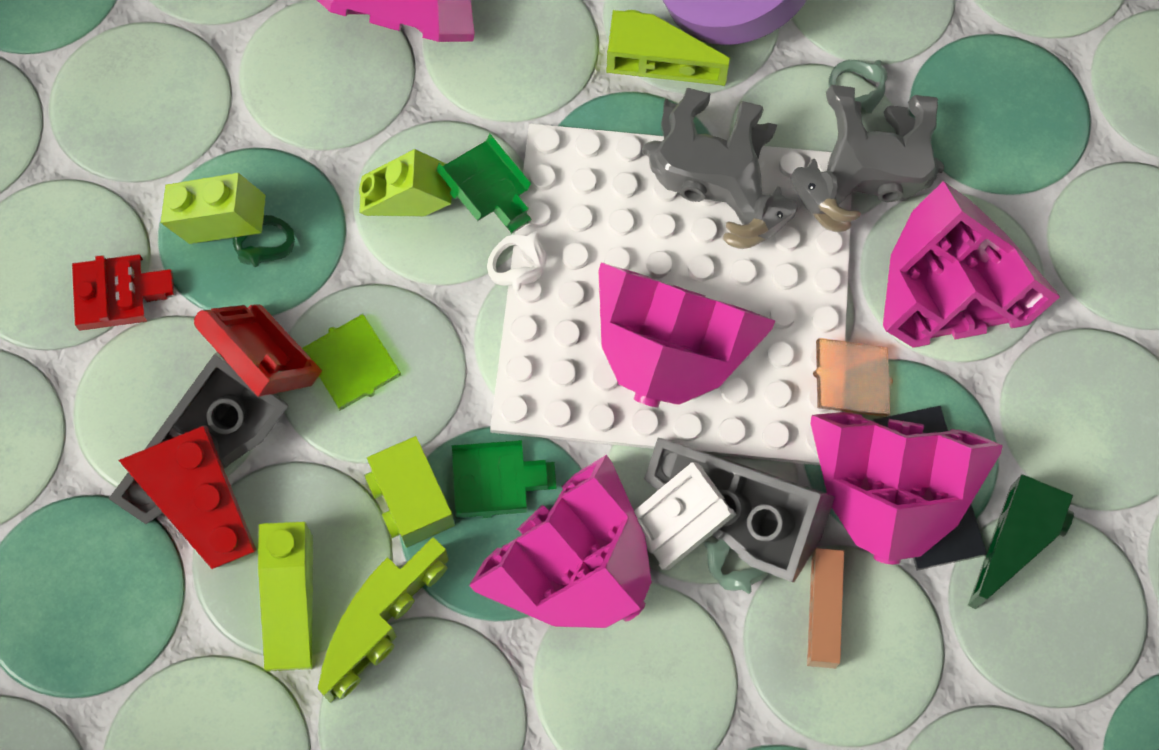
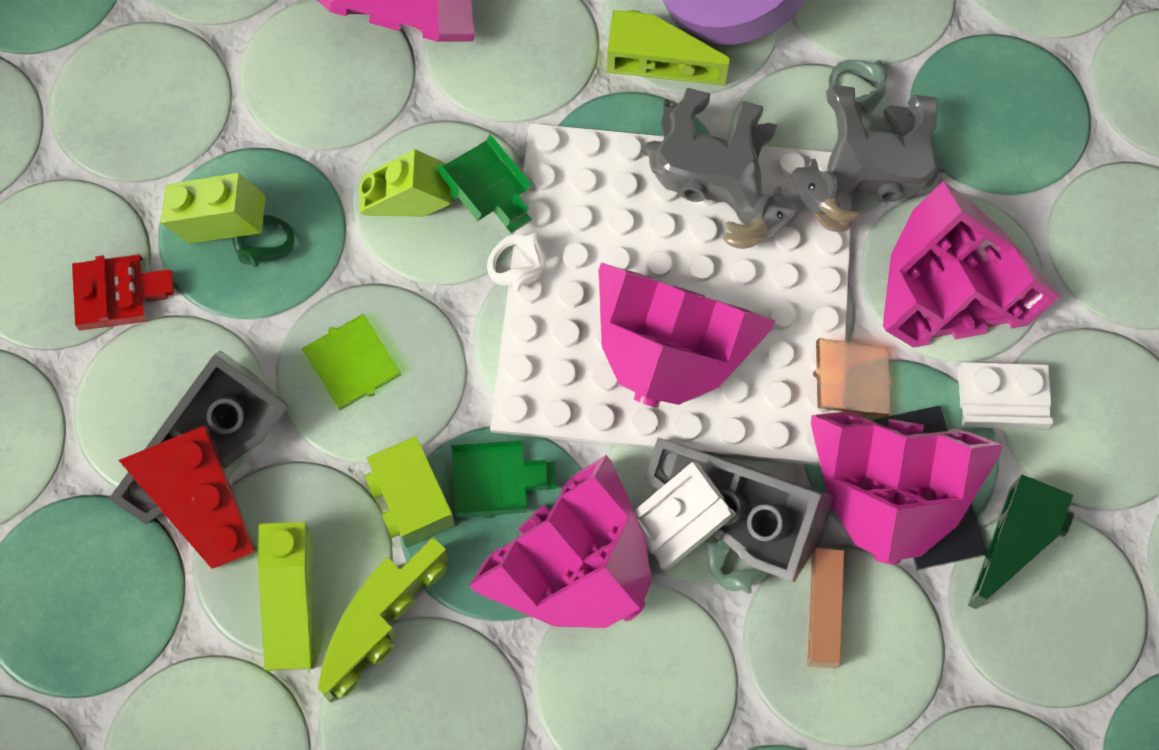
(257, 348): red container -> none
(1005, 396): none -> white plate

